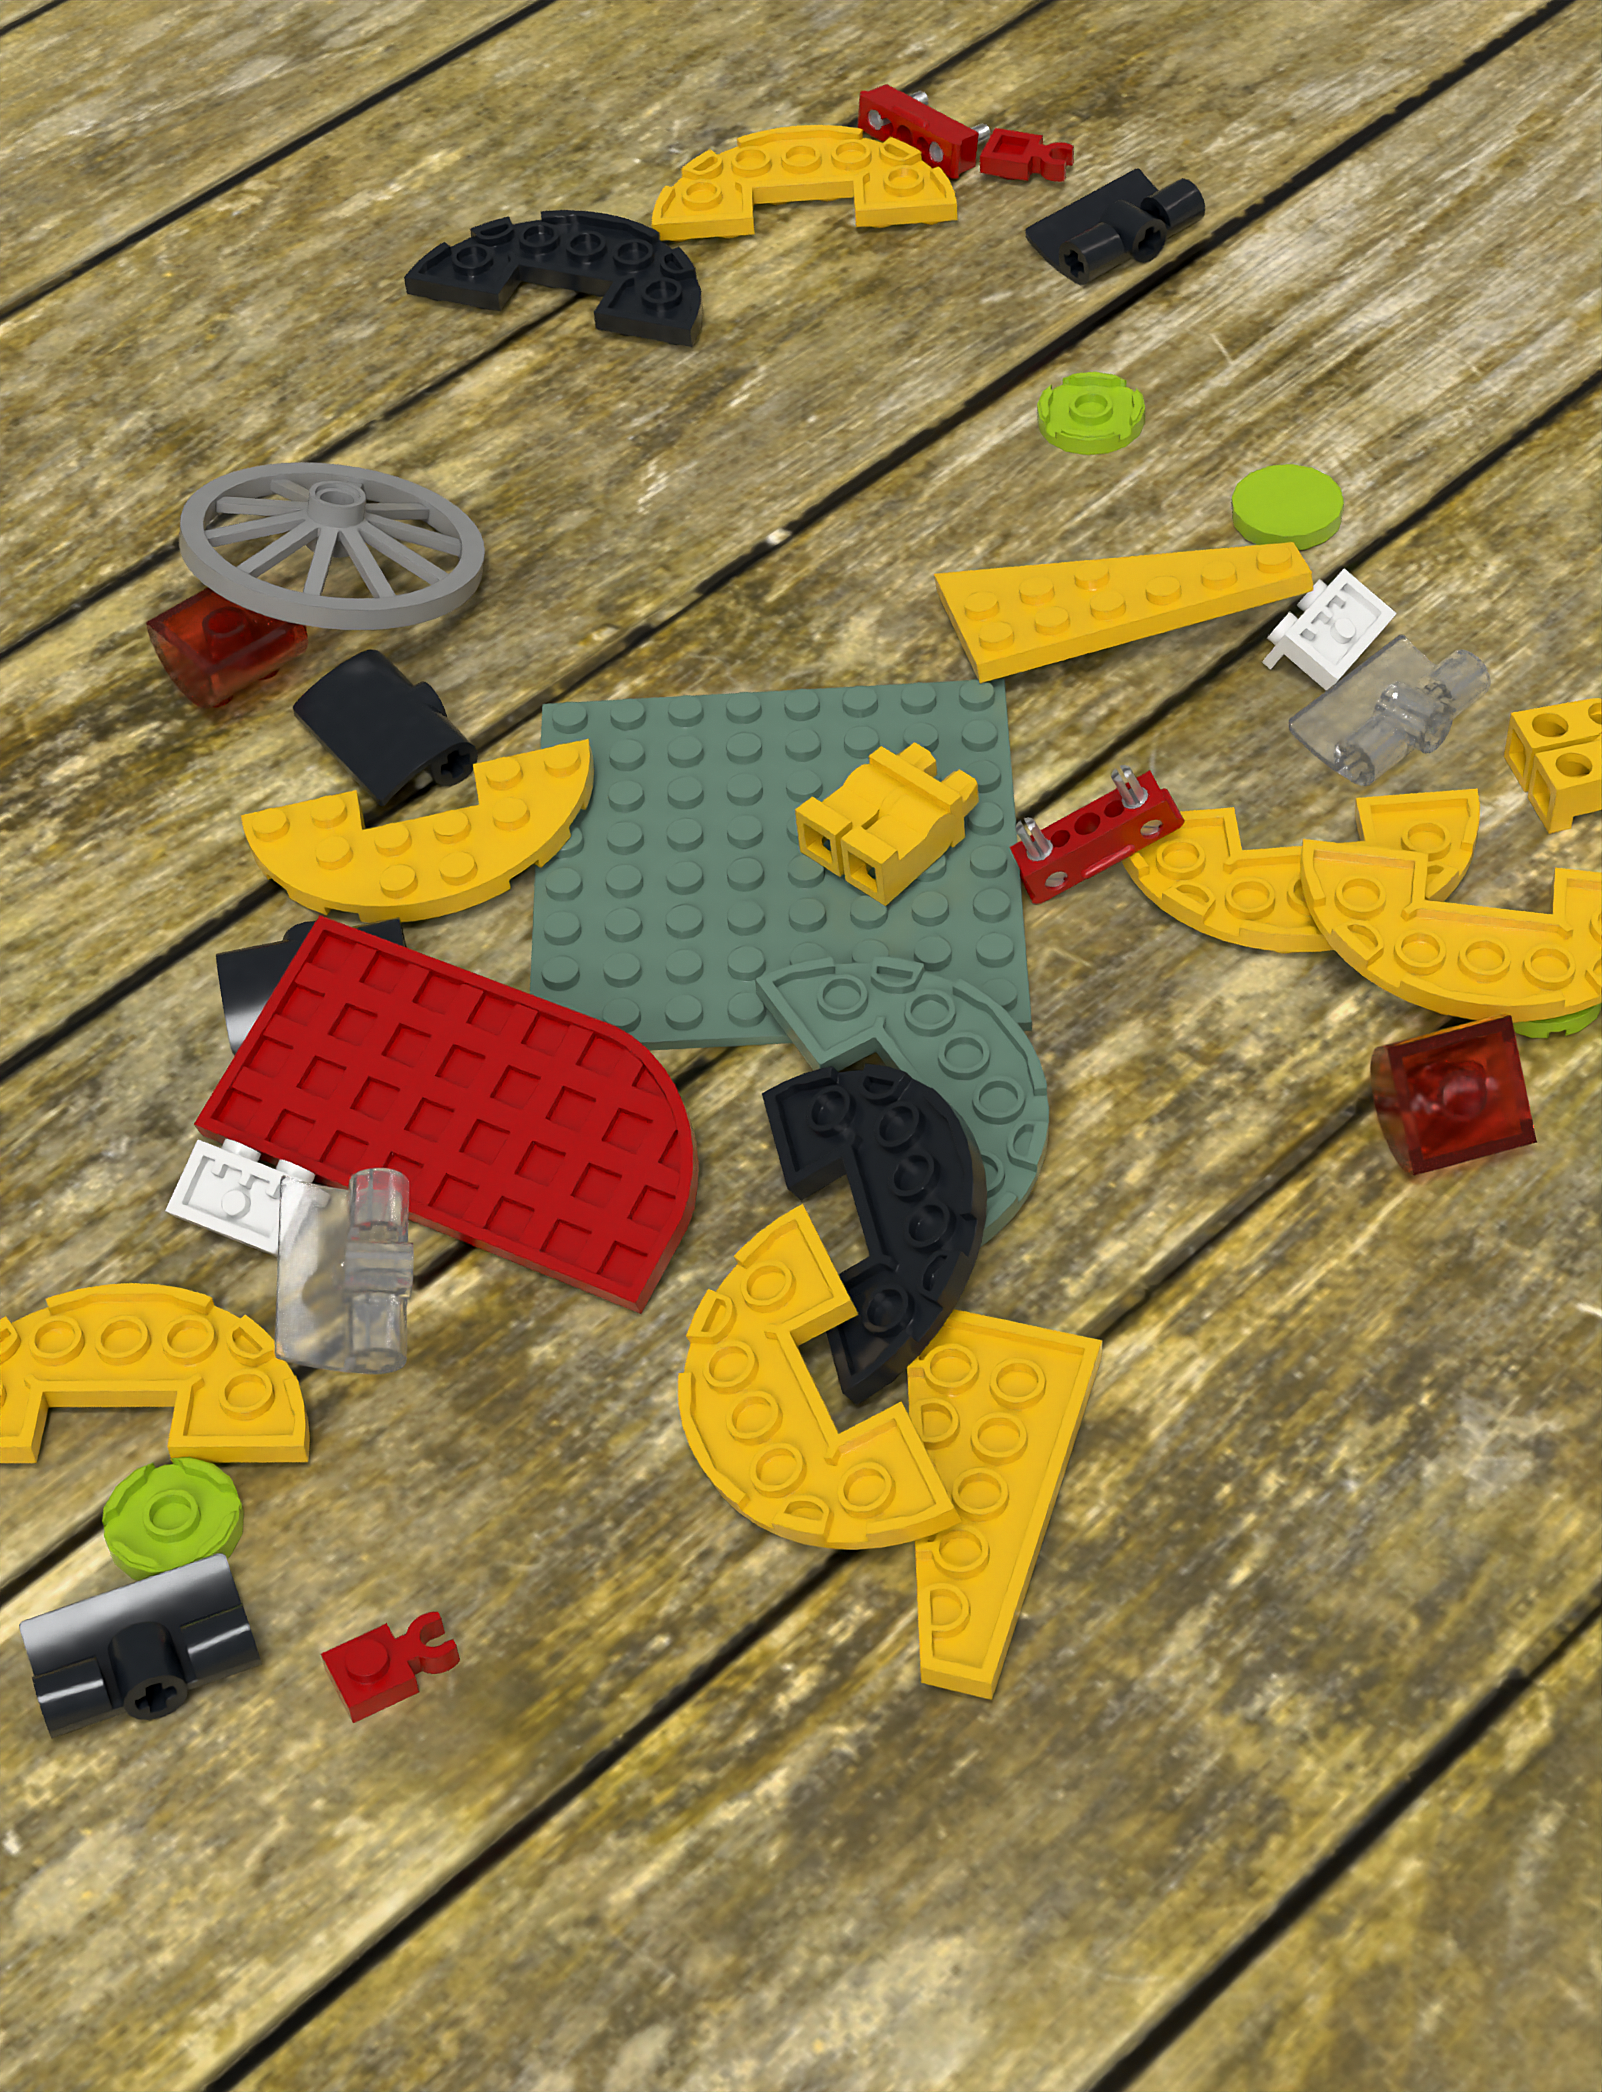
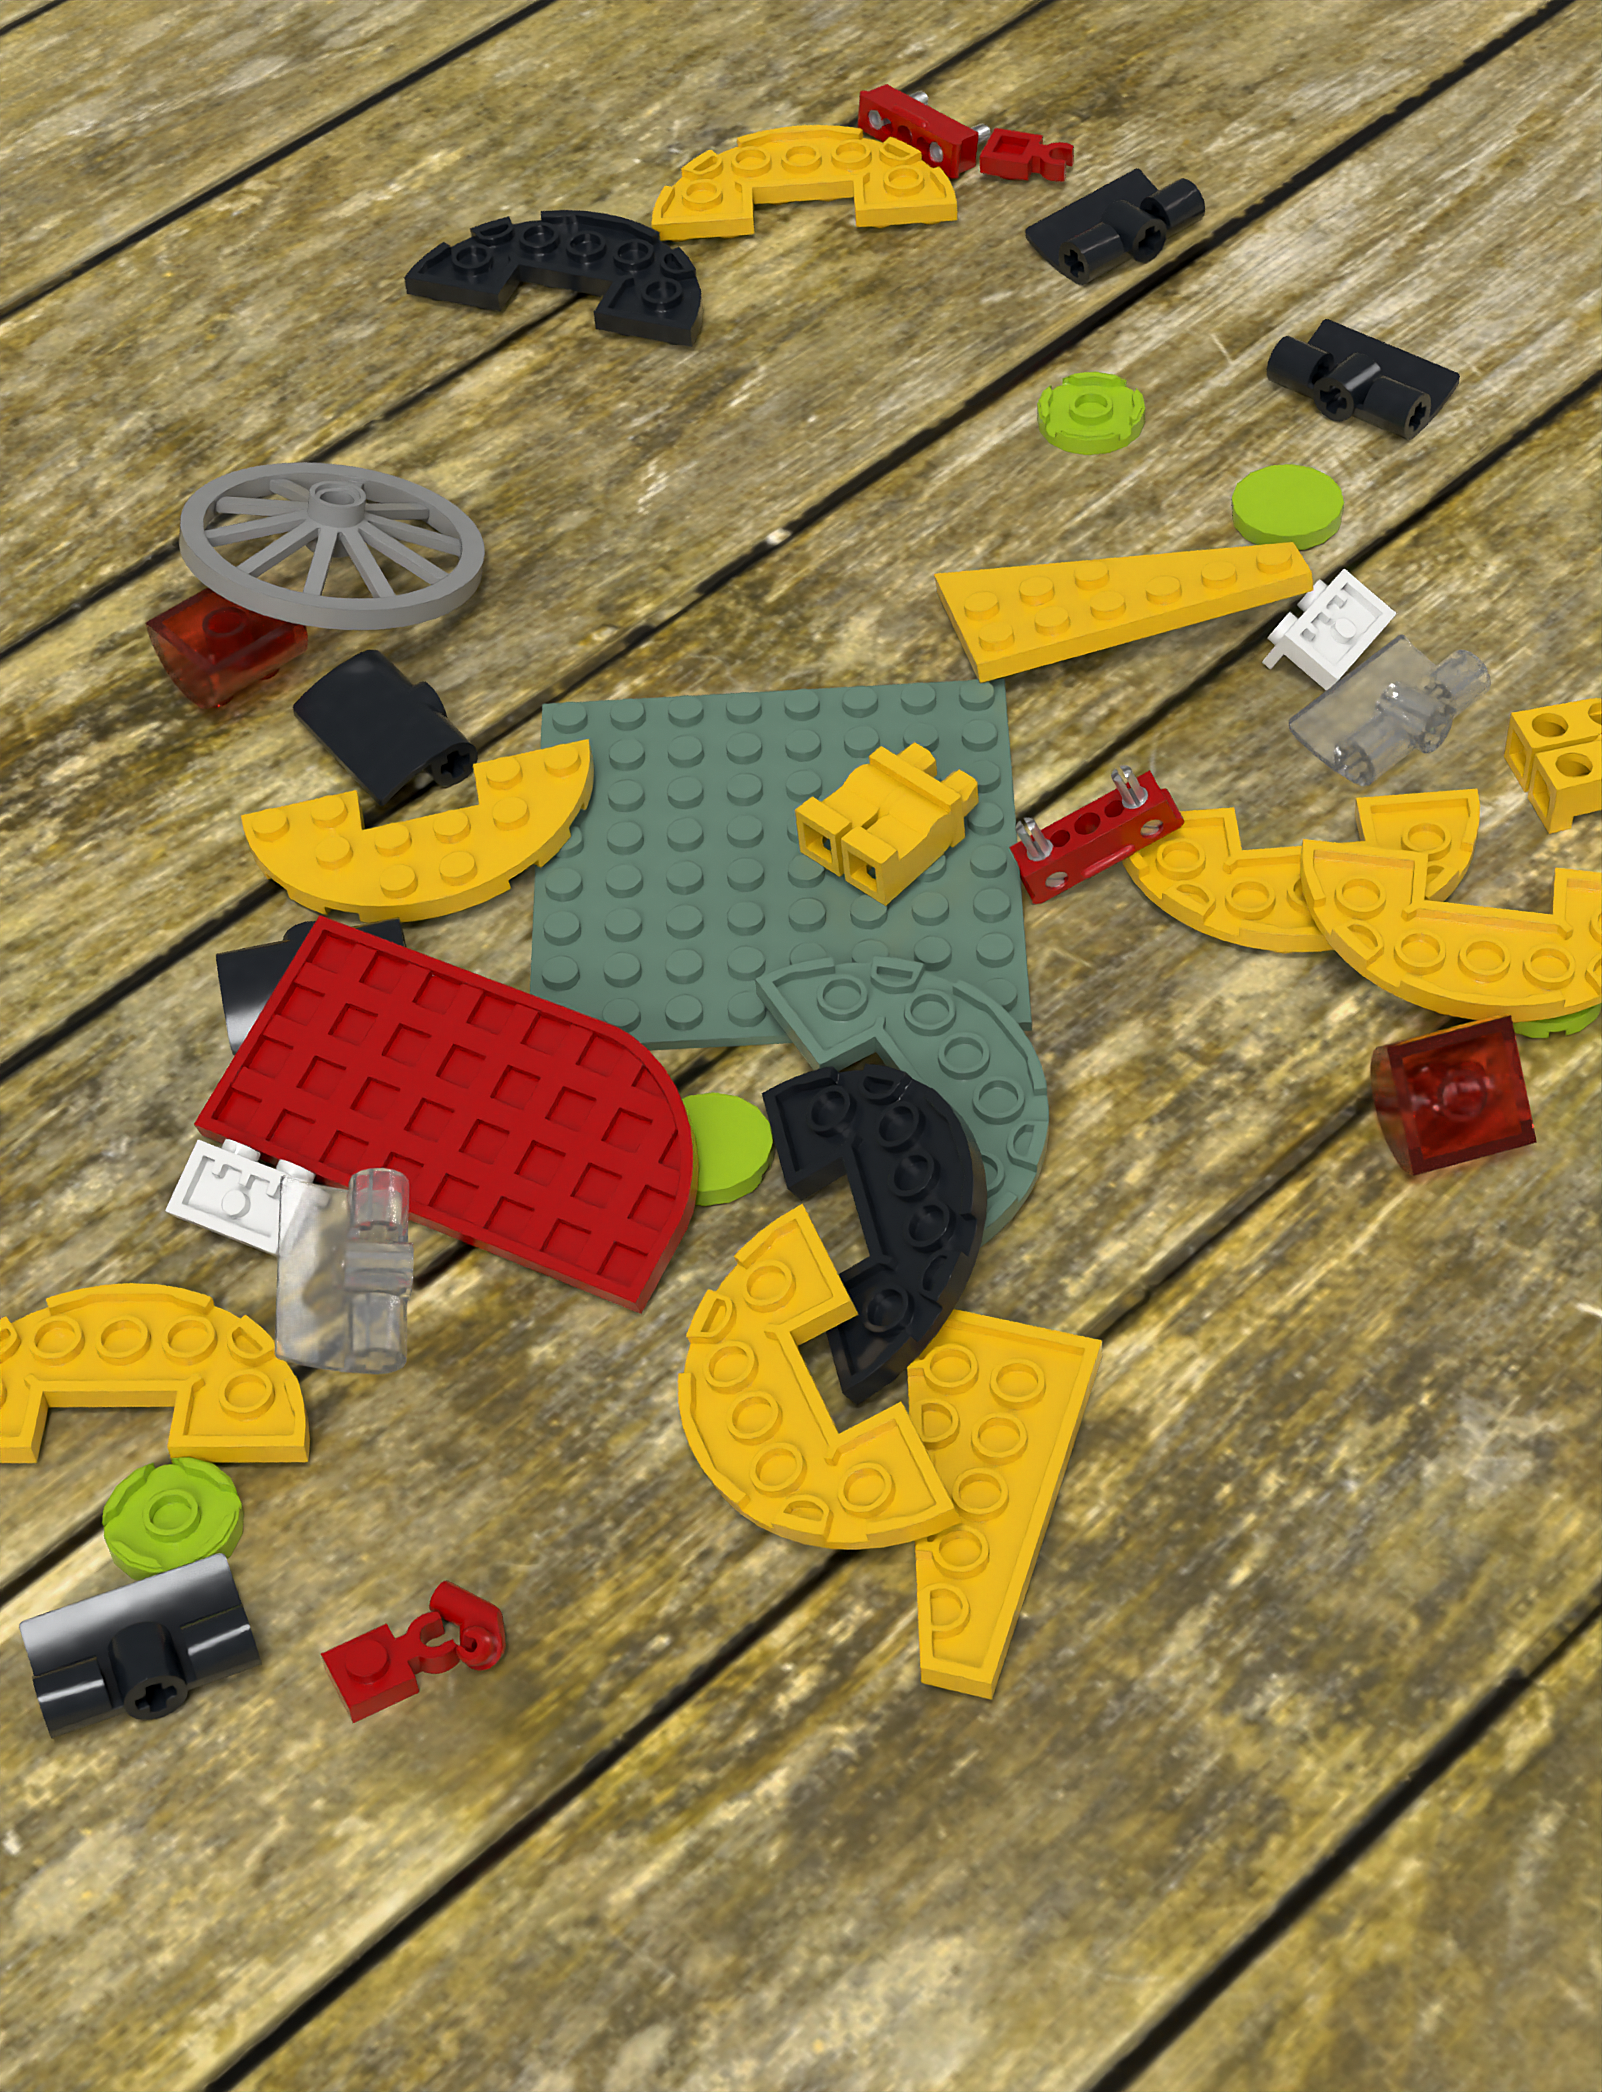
(478, 1623): none -> red arm
(731, 1146): none -> lime tile
(1362, 379): none -> black panel

